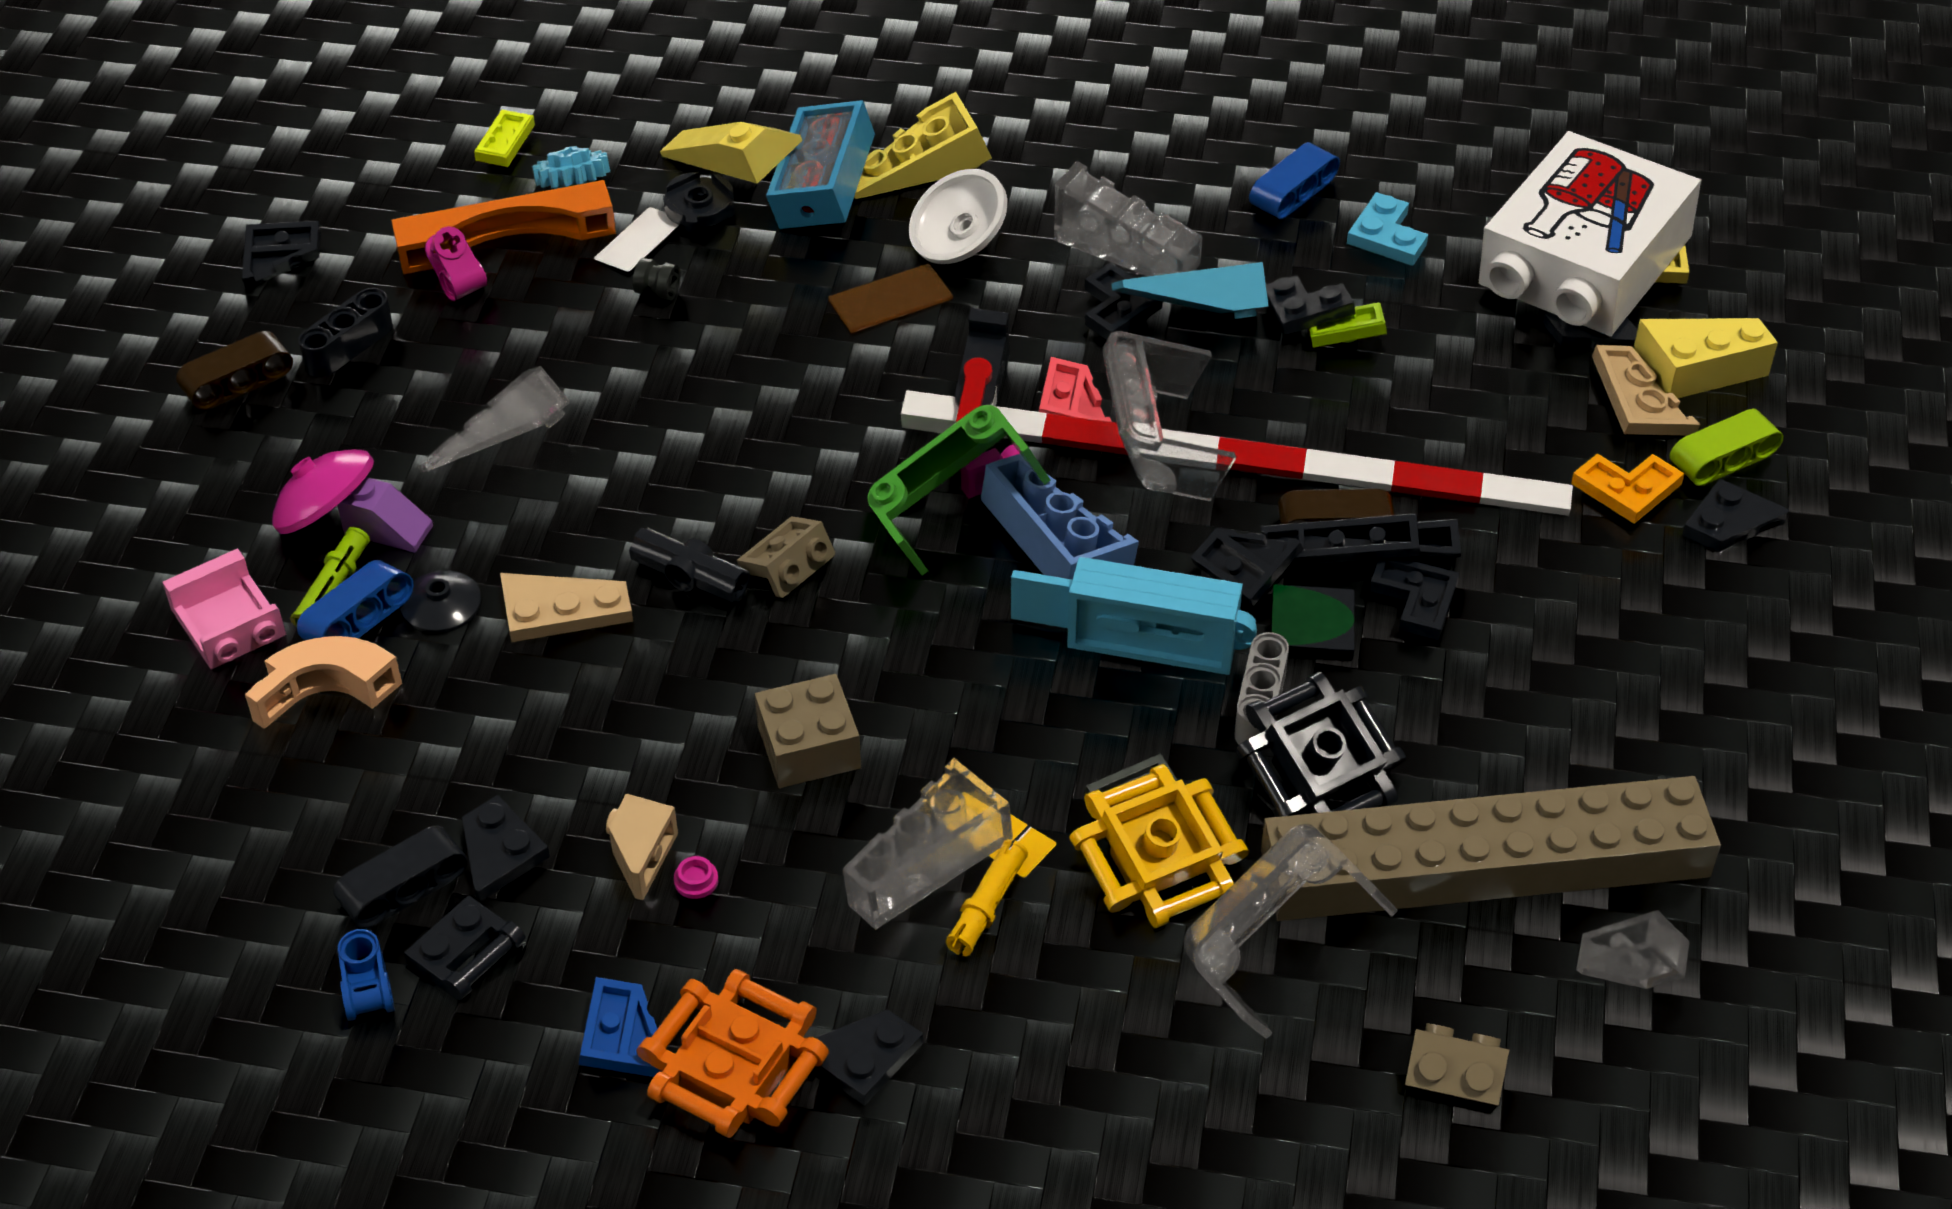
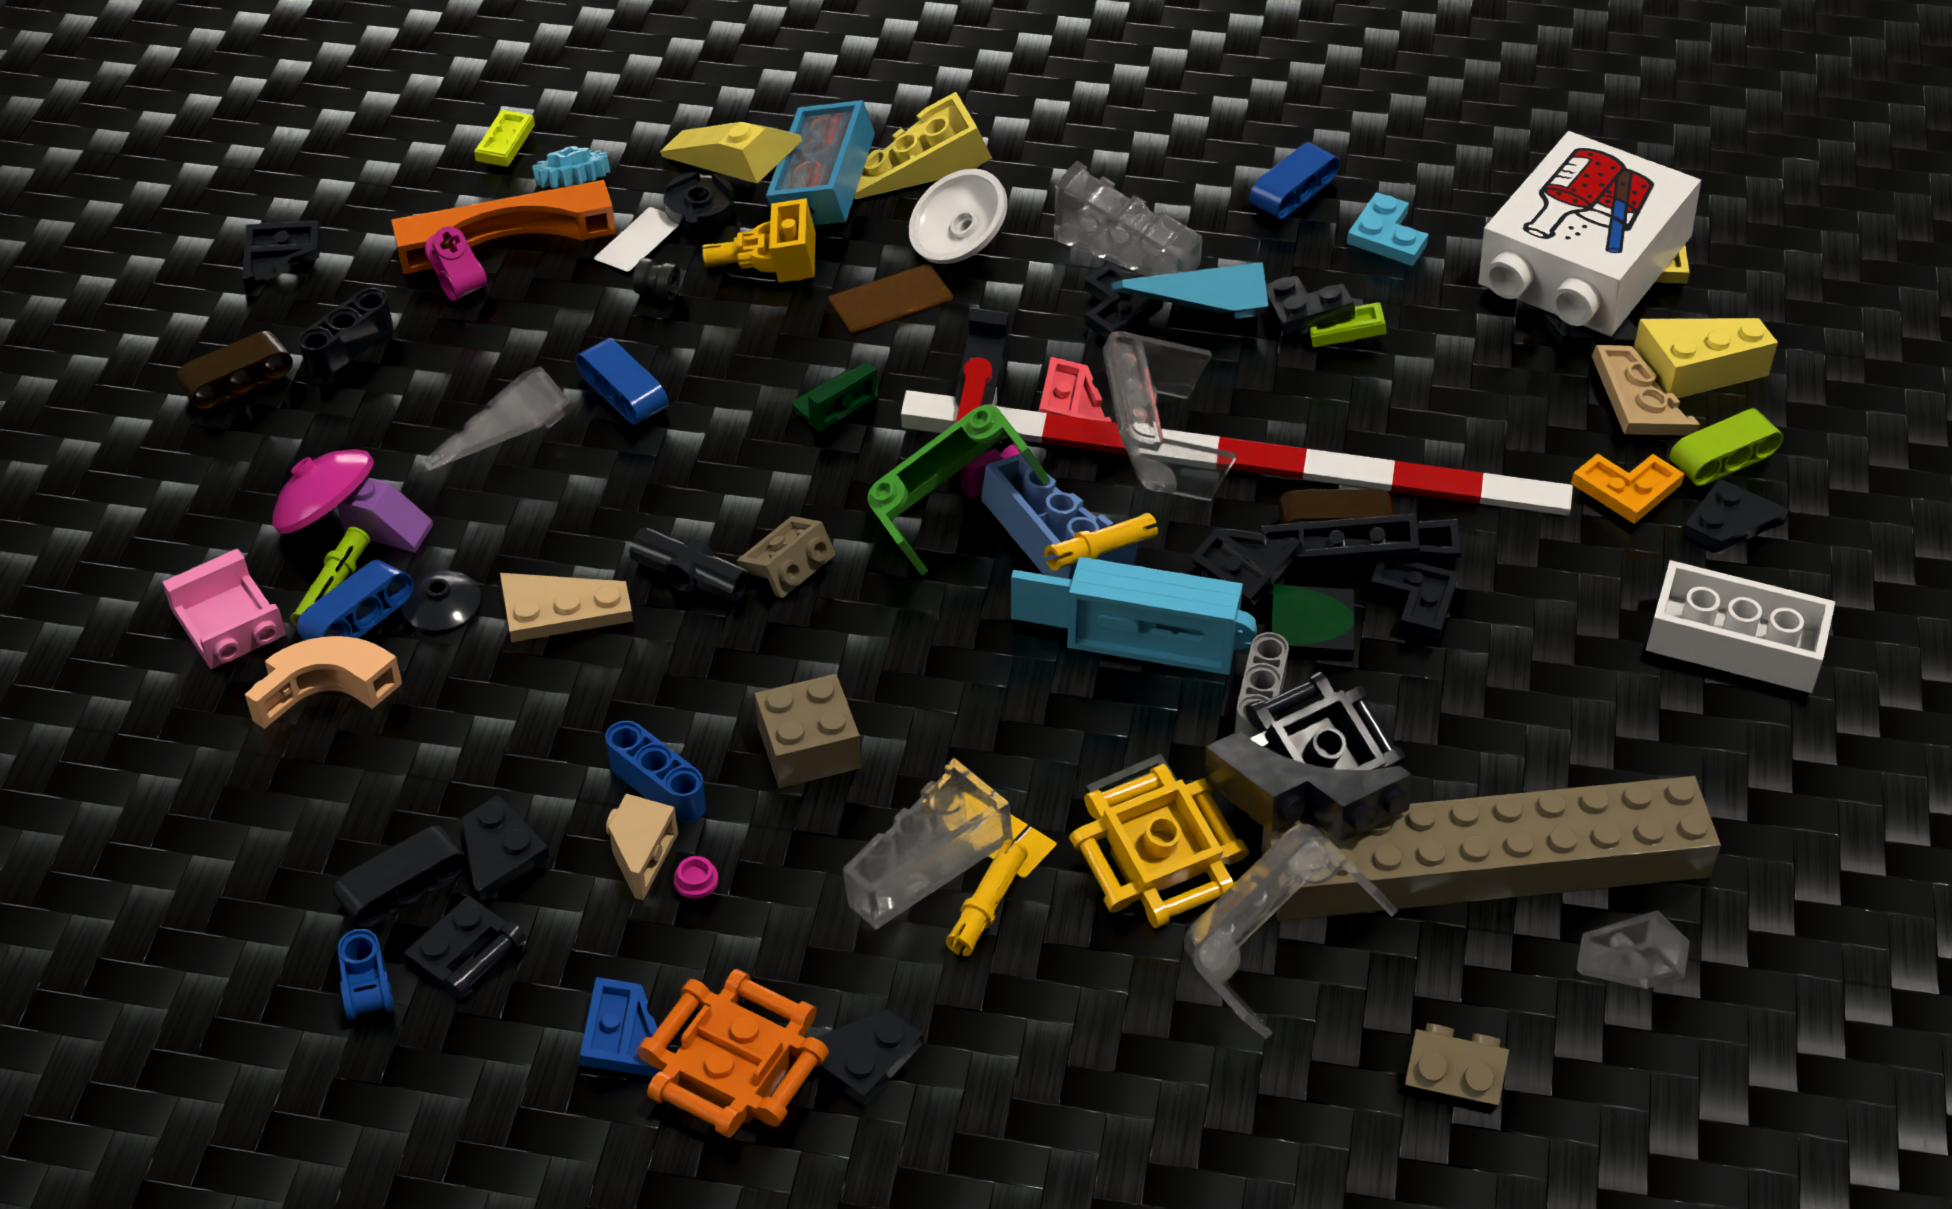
(622, 381): none -> blue beam
(655, 770): none -> blue beam
(776, 246): none -> yellow brick
(838, 396): none -> dark green panel
(1100, 541): none -> yellow pin
(1285, 790): none -> black arch
(1741, 626): none -> white brick

